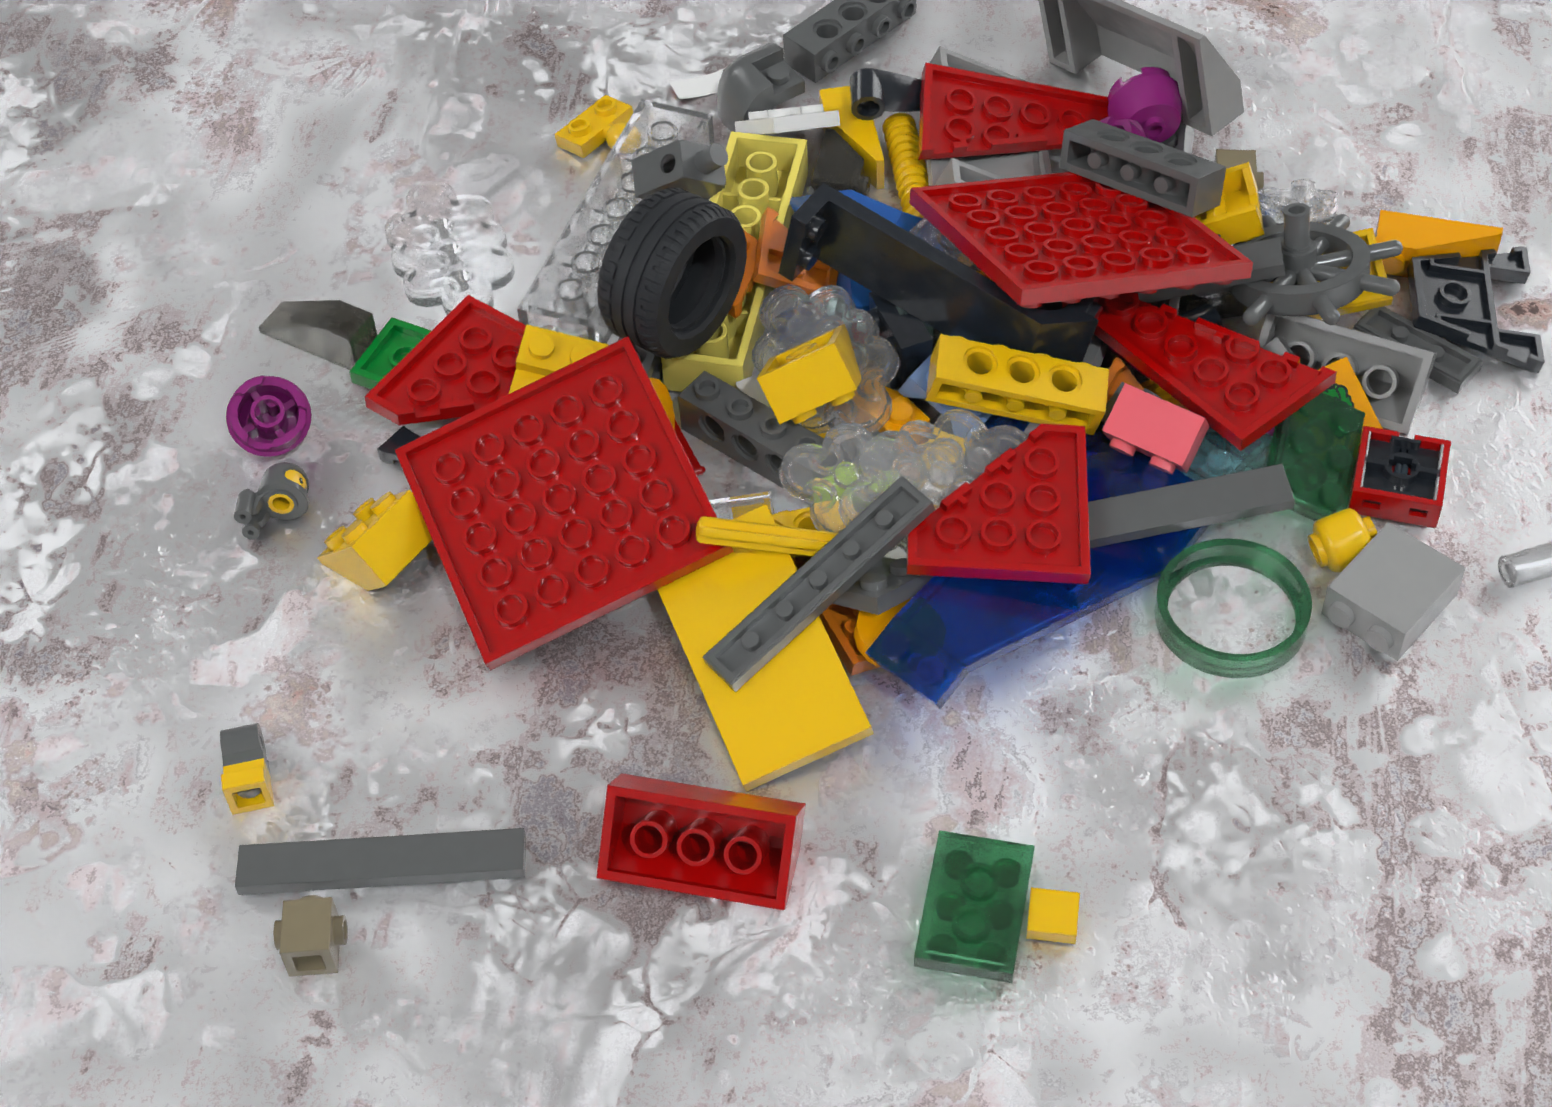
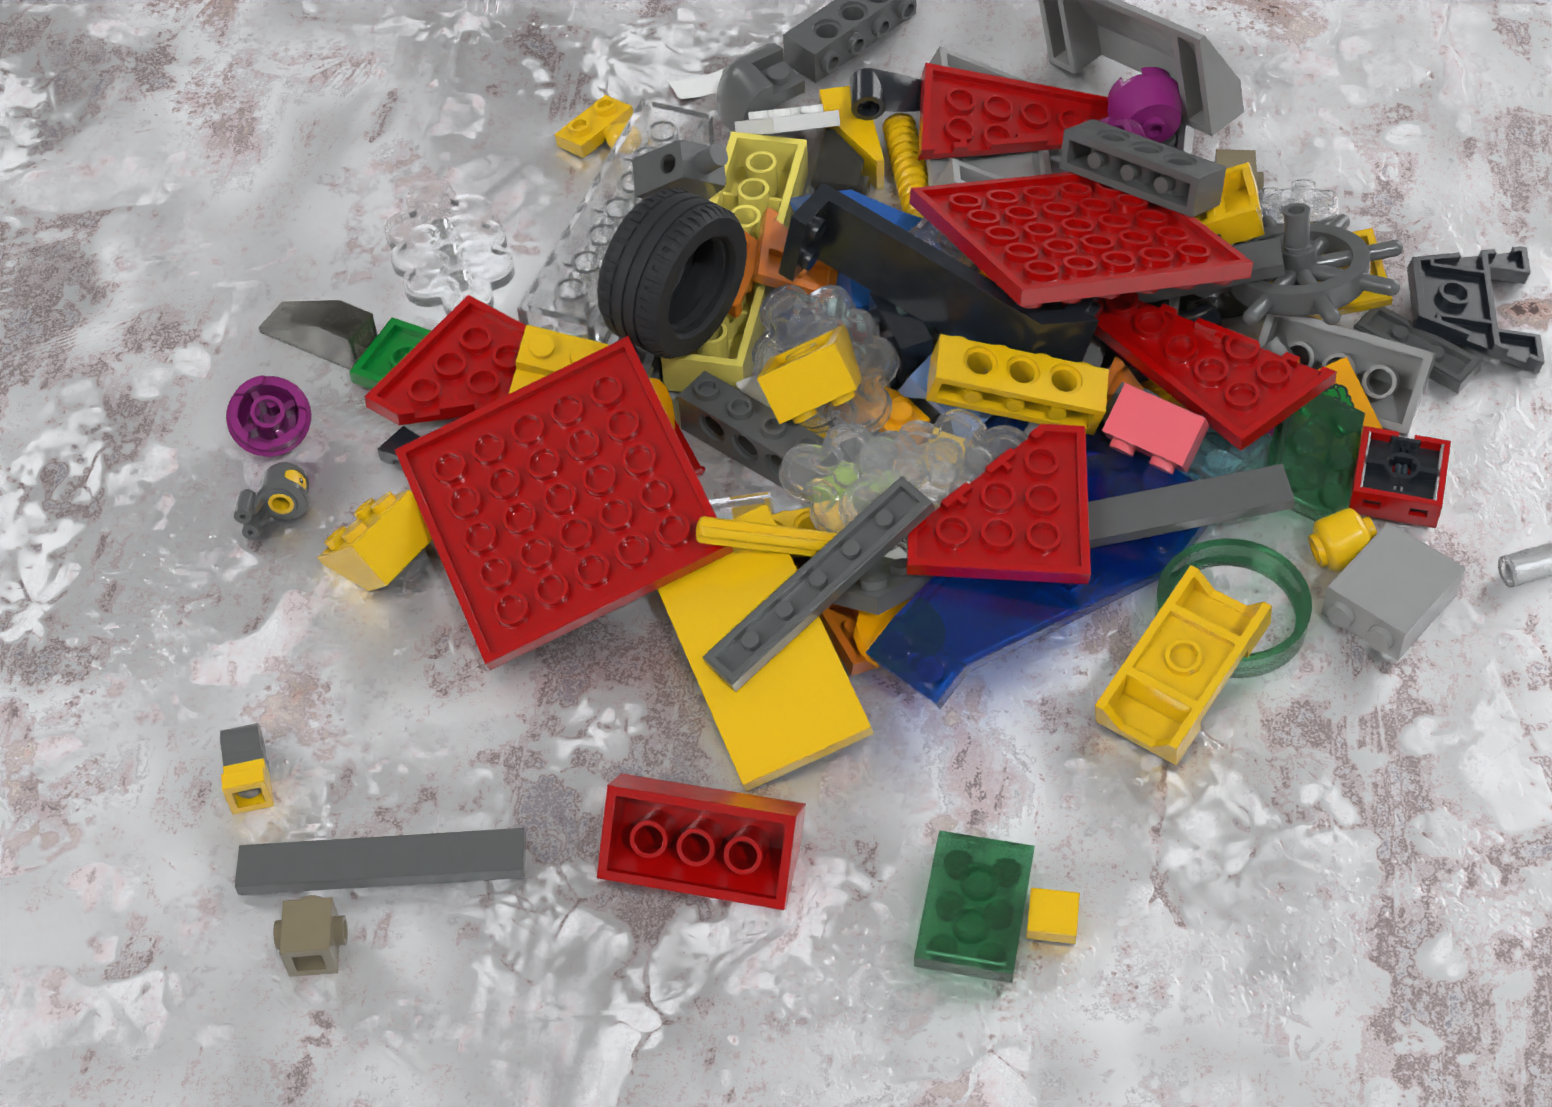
(1180, 666): none -> yellow piece
(1432, 237): light orange slope -> none

